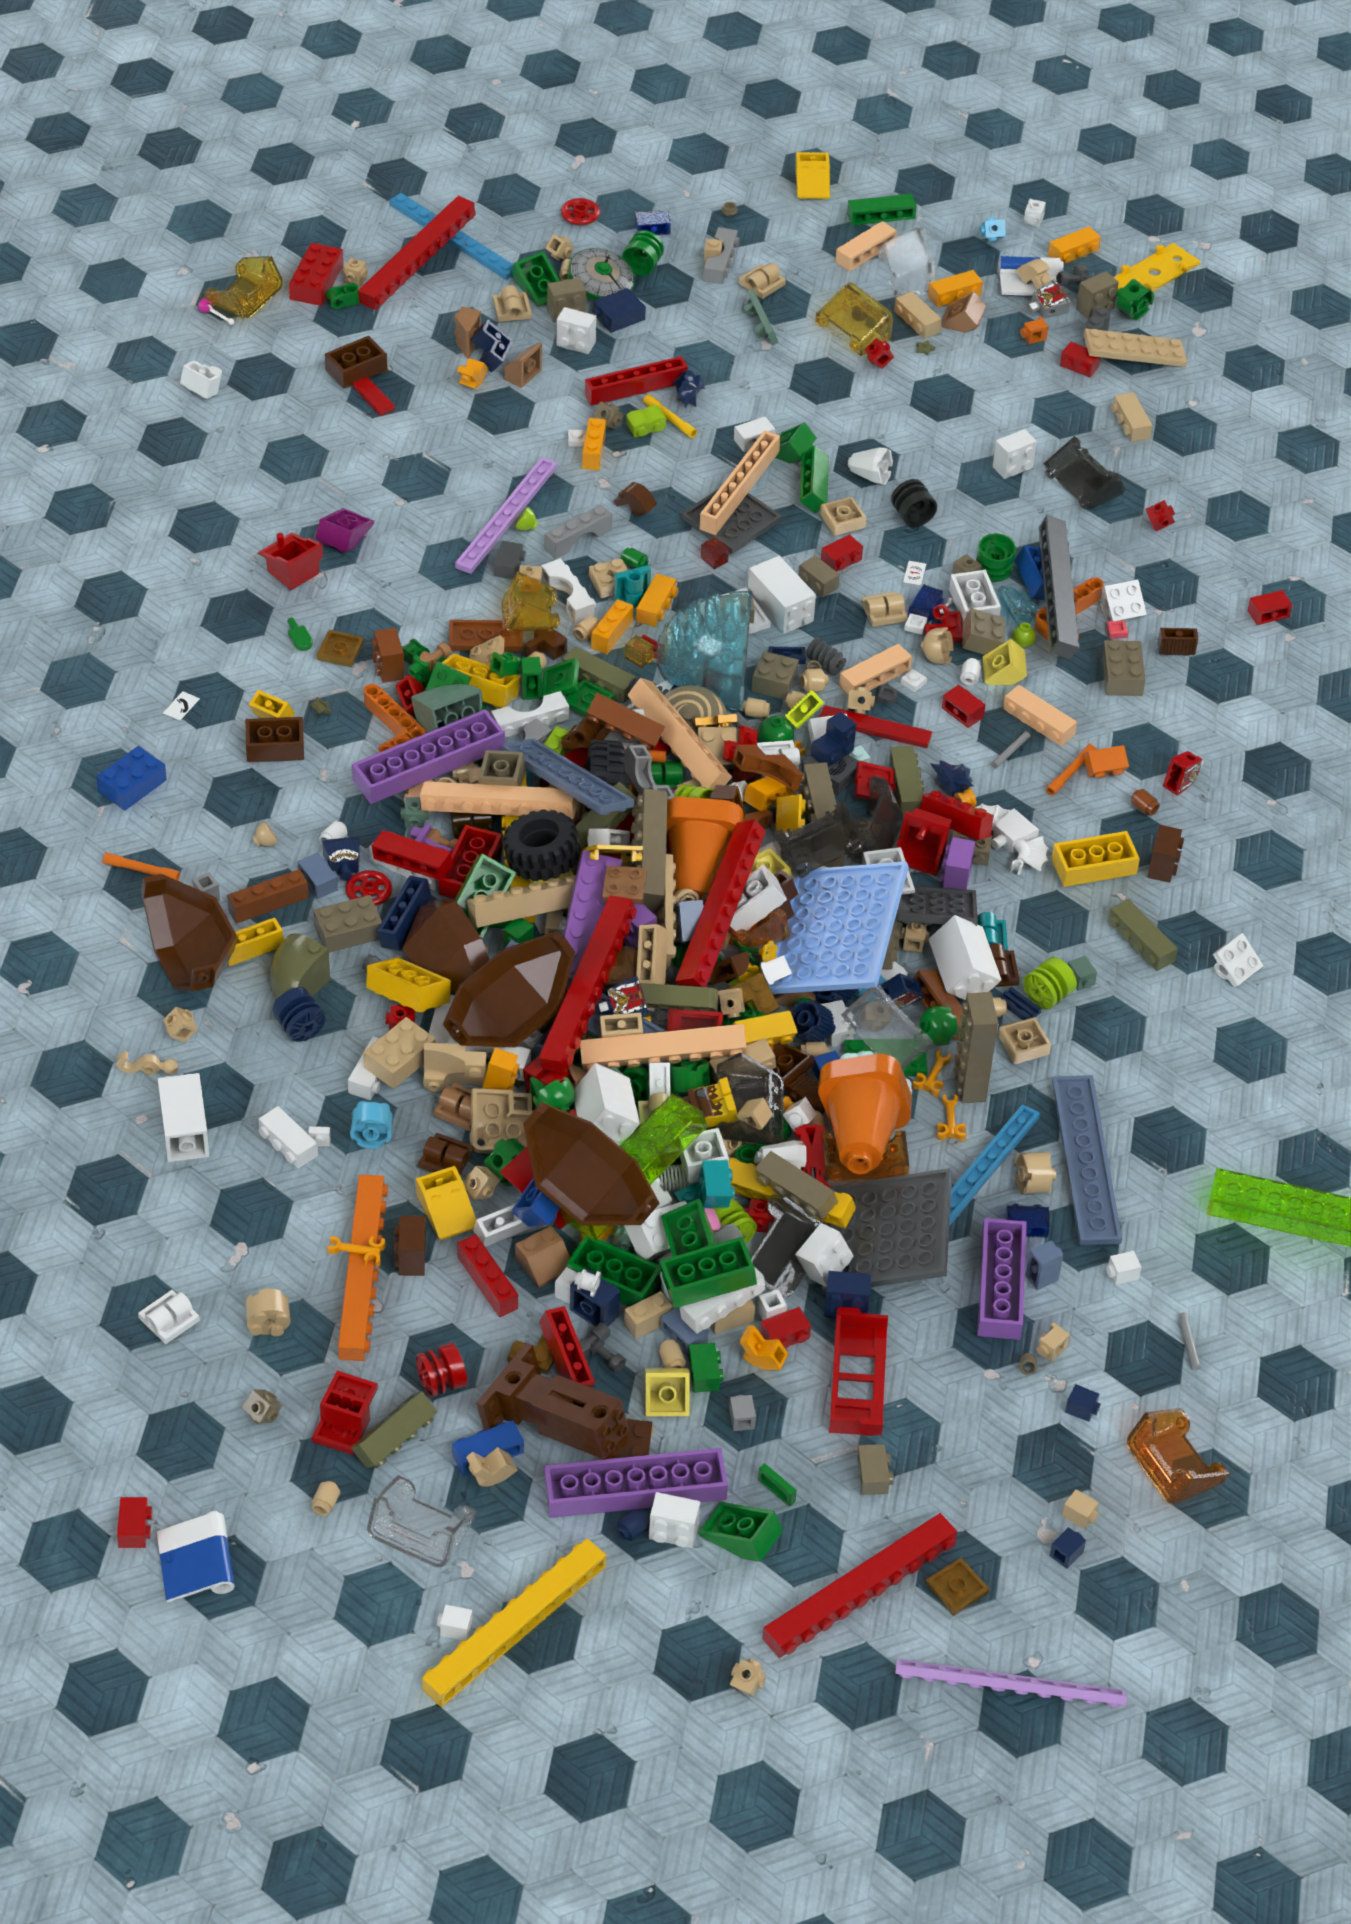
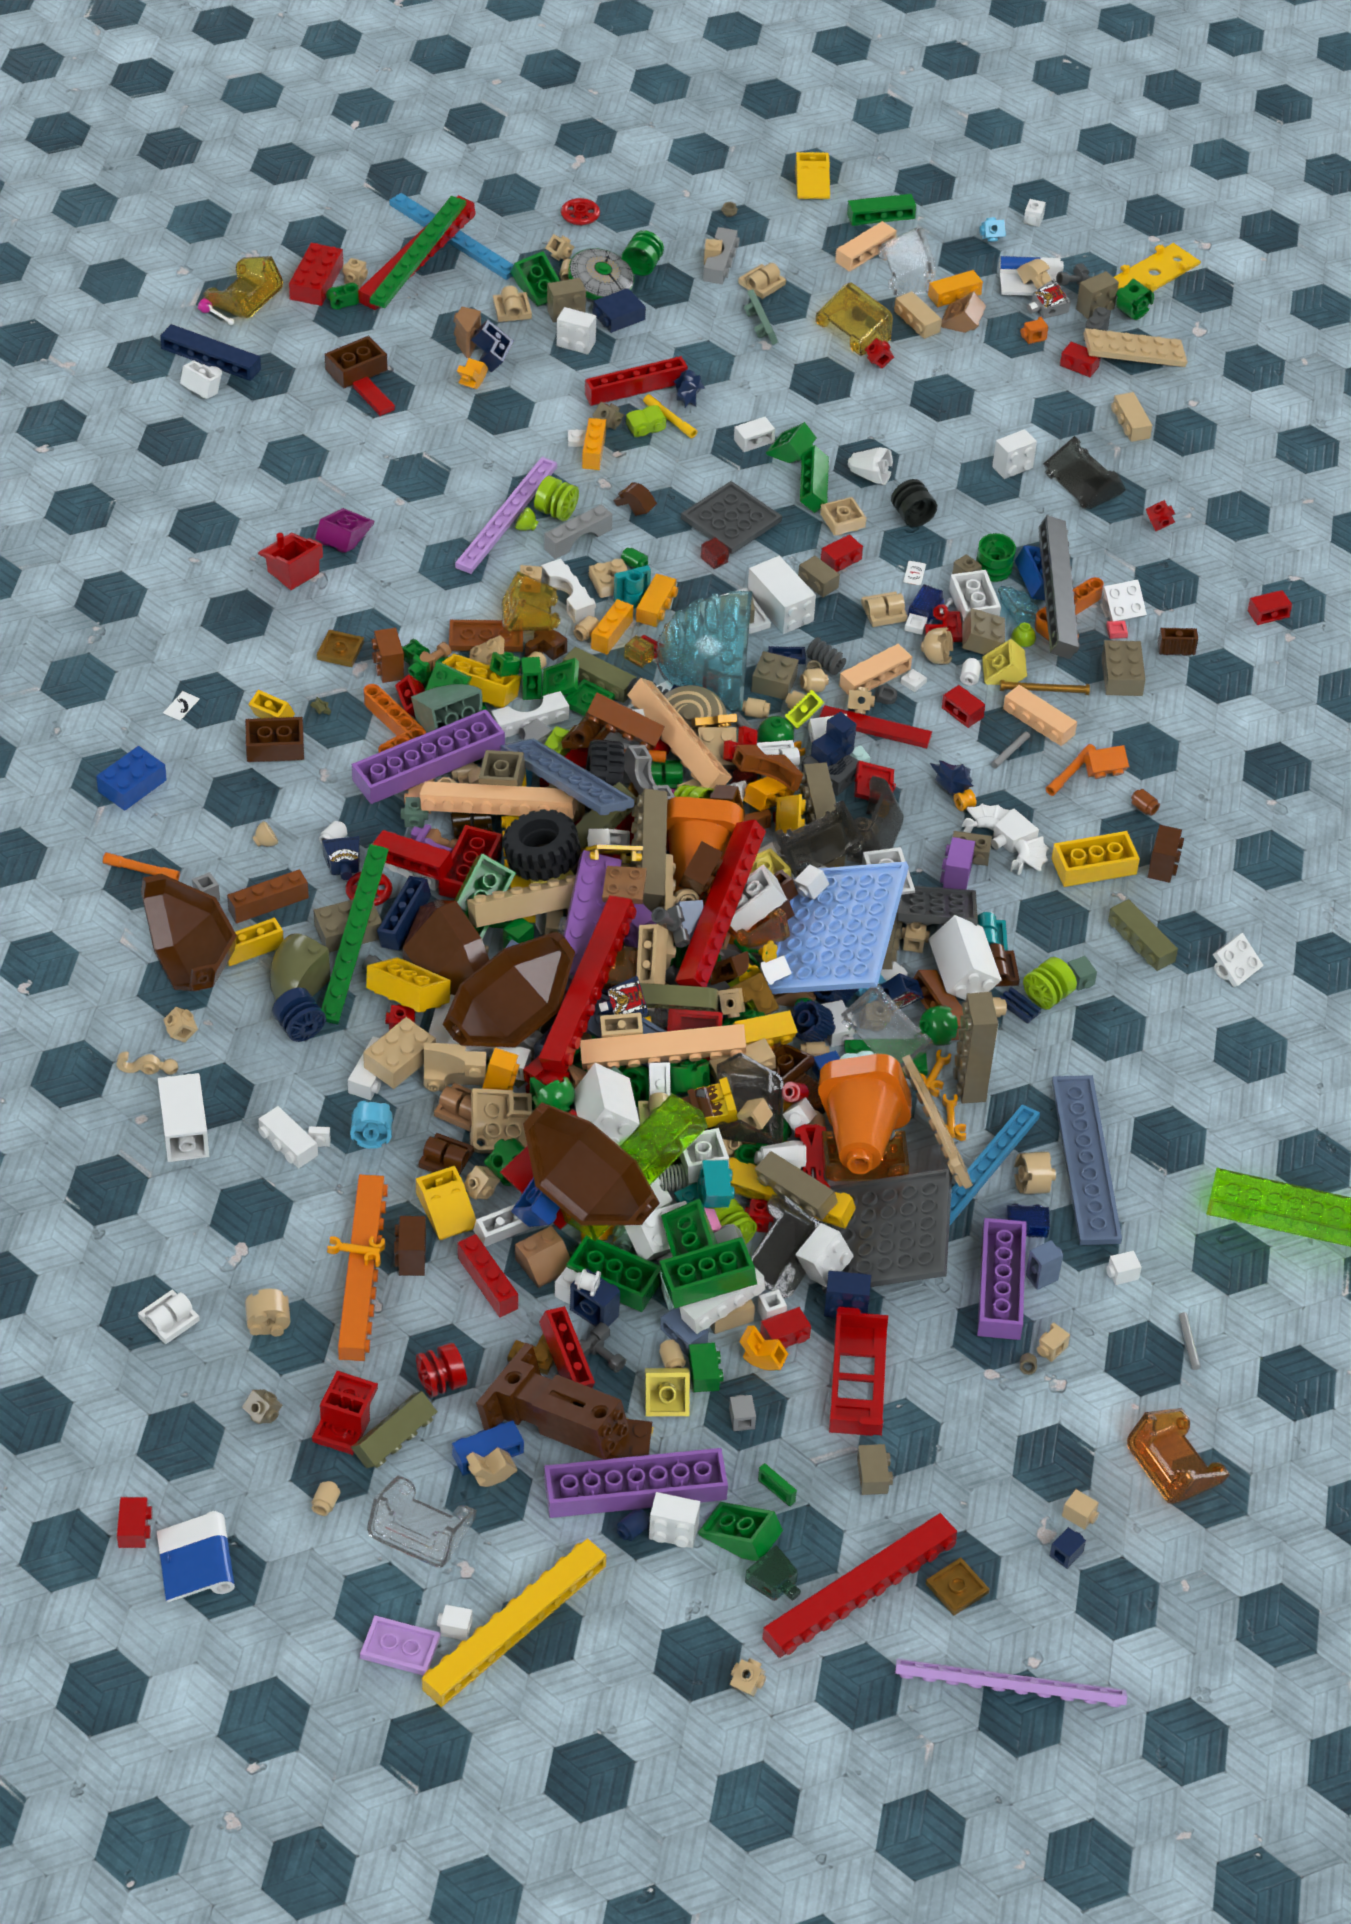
(210, 352): none -> dark blue brick
(299, 636): green piece -> none
(319, 875): sand blue brick -> none
(354, 933): none -> green plate
(400, 1645): none -> lavender plate
(417, 252): none -> green plate
(509, 559): dark grey brick -> none
(524, 365): medium nougat slope -> none
(556, 498): none -> lime wheel
(646, 1314): tan brick -> none
(653, 221): clear blue brick -> none
(673, 919): none -> dark grey bar
(701, 868): none -> reddish brown brick
(739, 482): light nougat brick -> none
(773, 1575): none -> clear green torso
(794, 1092): none -> red brick
(811, 882): none -> white brick
(907, 777): olive brick -> none
(924, 840): red piece -> none
(925, 347): olive piece -> none
(936, 1122): none -> tan wing
(965, 818): red brick -> none
(1024, 1040): tan brick -> none
(1046, 687): none -> pearl gold bar
(1075, 245): light orange brick -> none
(1083, 1403): dark blue brick -> none
(1182, 772): red torso -> none

